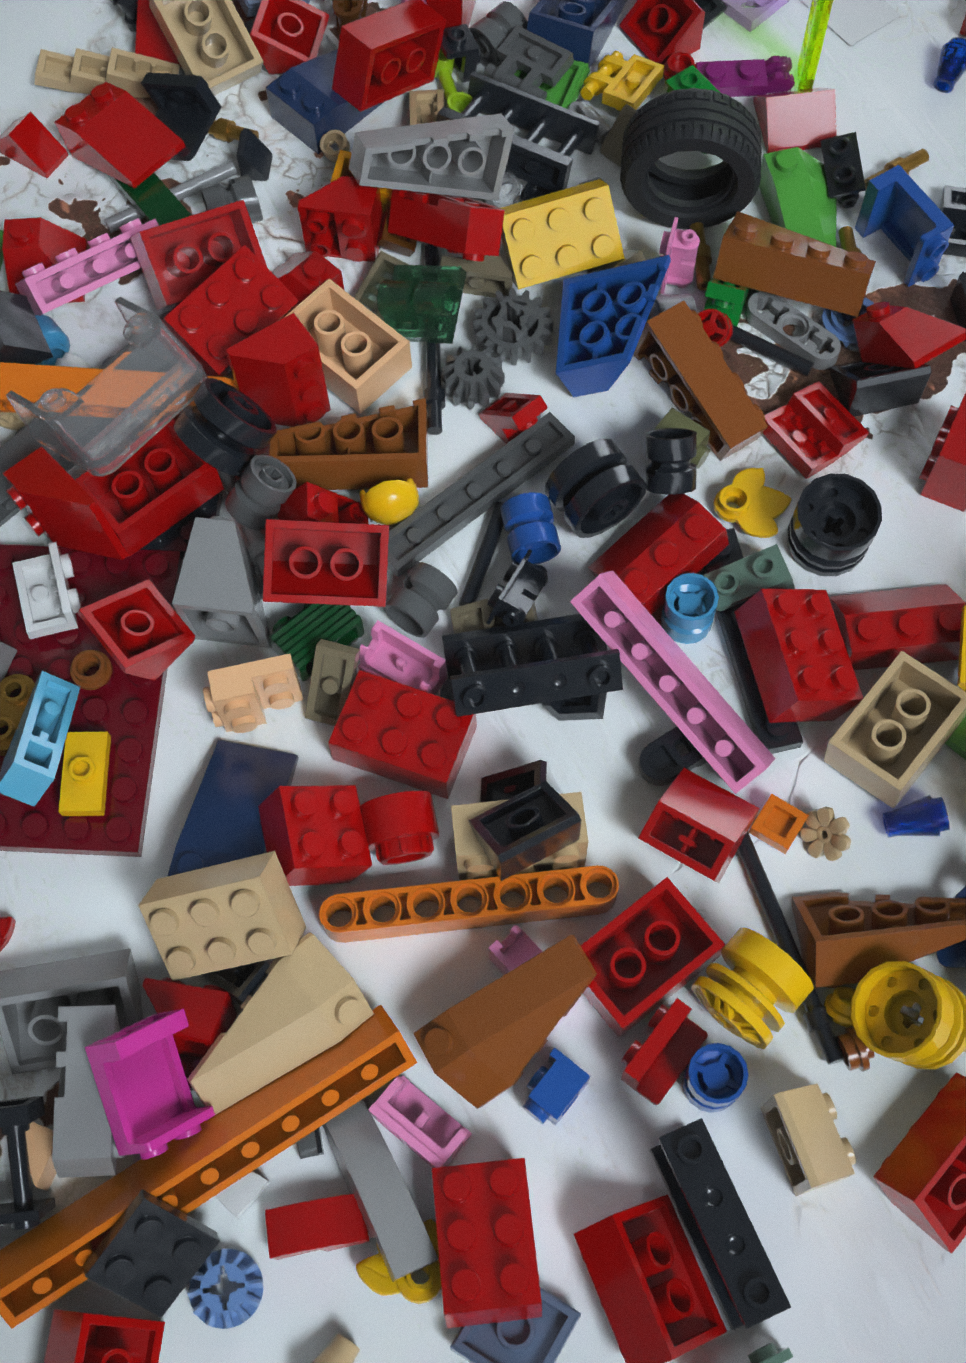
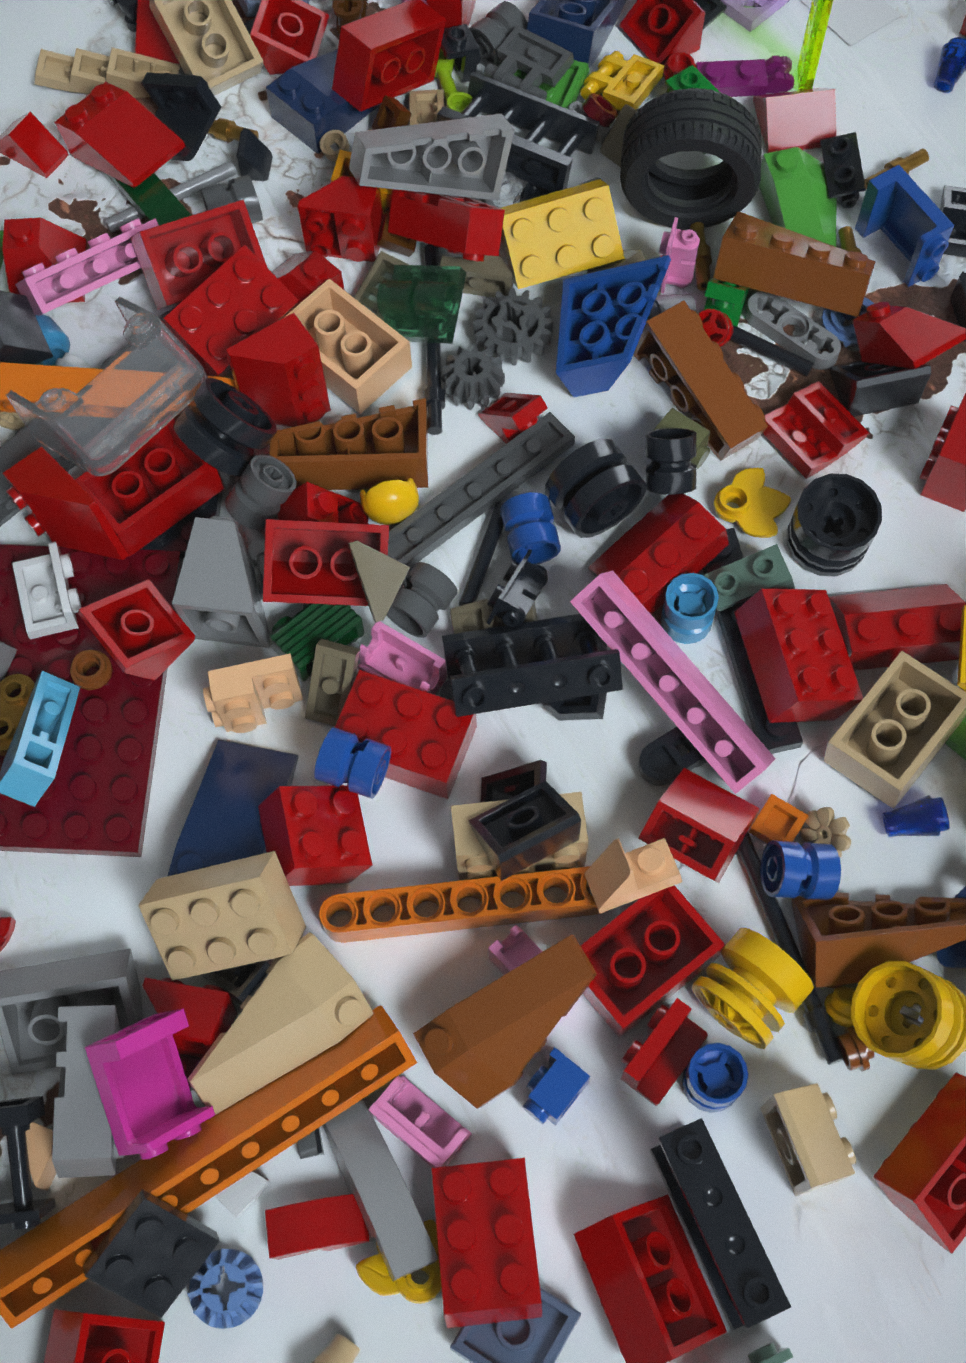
(85, 774): yellow plate -> none
(348, 761): none -> blue wheel
(379, 577): none -> dark tan slope
(391, 114): none -> reddish brown plate
(400, 826): red piece -> none
(600, 109): none -> dark red tile
(628, 876): none -> light nougat slope
(801, 870): none -> blue wheel

